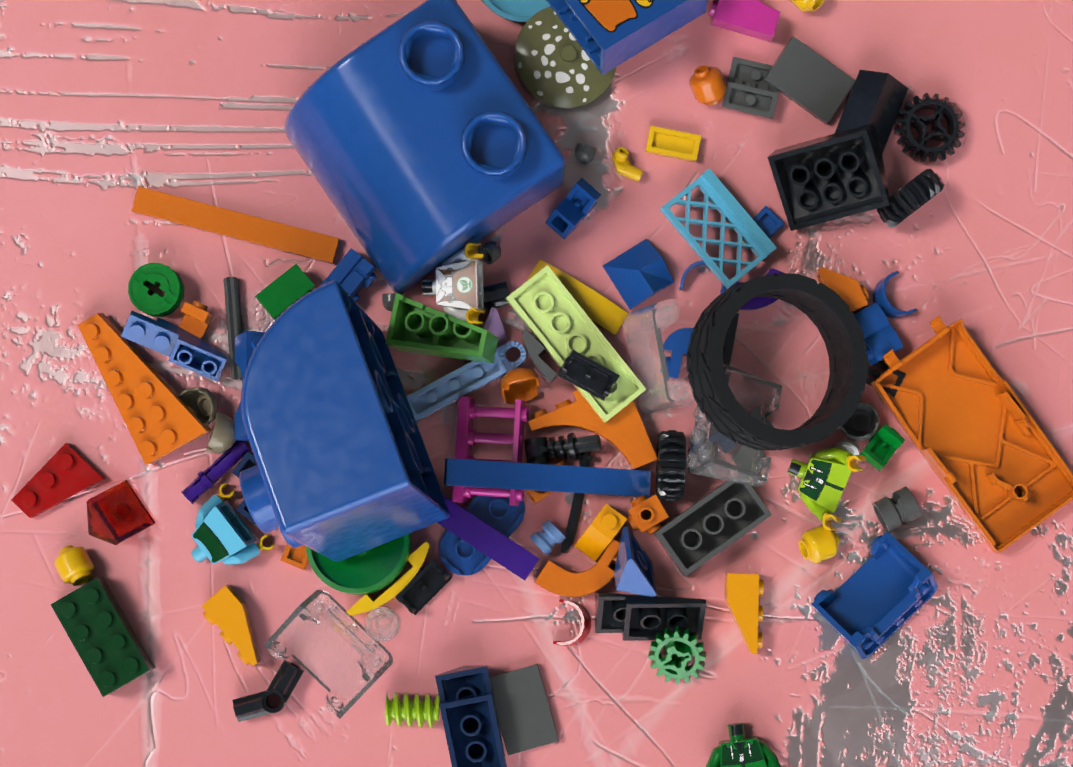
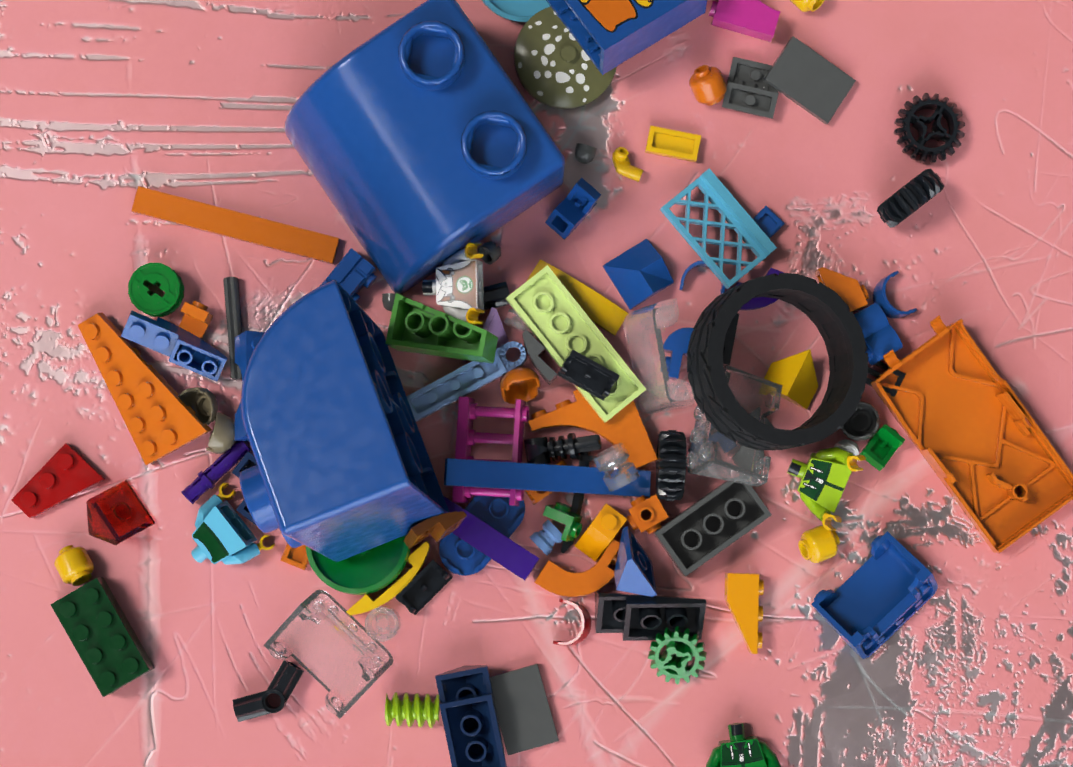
(232, 618): light orange slope -> none
(285, 291): green brick -> none
(436, 526): none -> dark orange slope
(562, 514): none -> green bracket
(610, 459): none -> clear wheel
(796, 377): none -> yellow slope
(831, 177): black slope -> none
(874, 100): black slope -> none
(897, 509): dark grey wheel -> none

